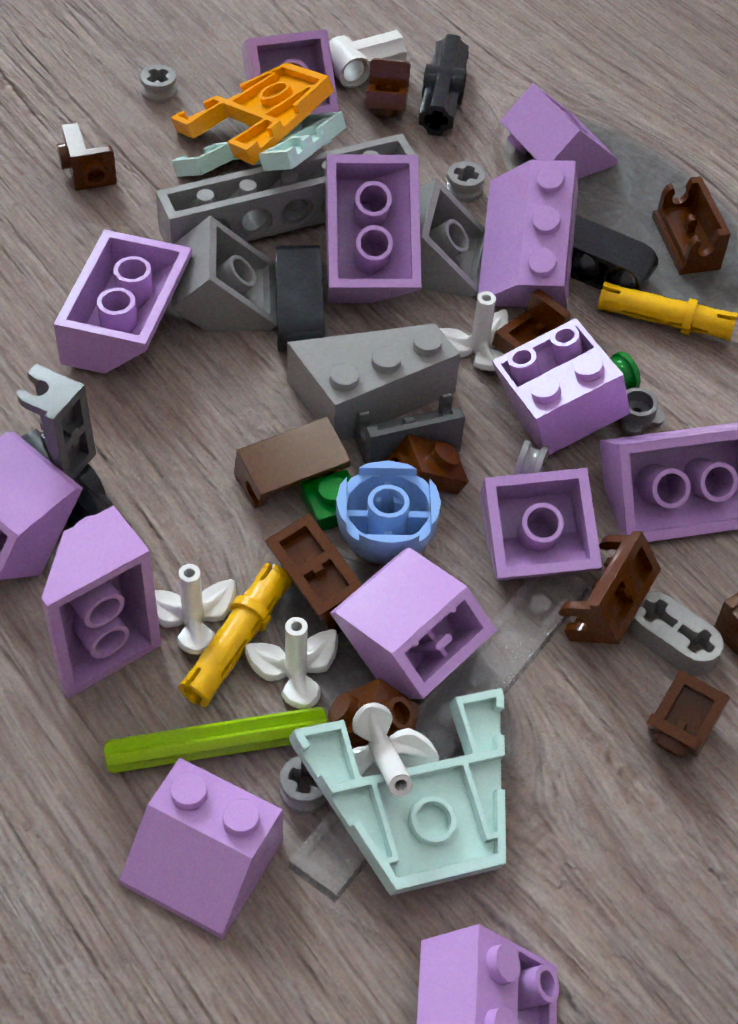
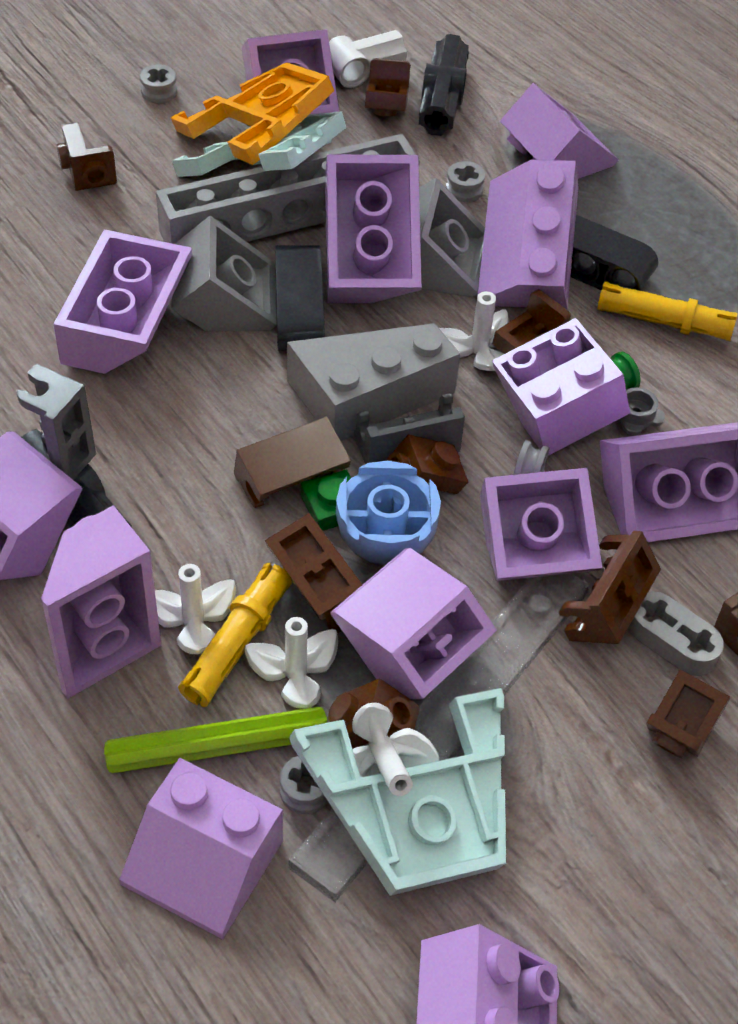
(692, 228): reddish brown hinge -> none

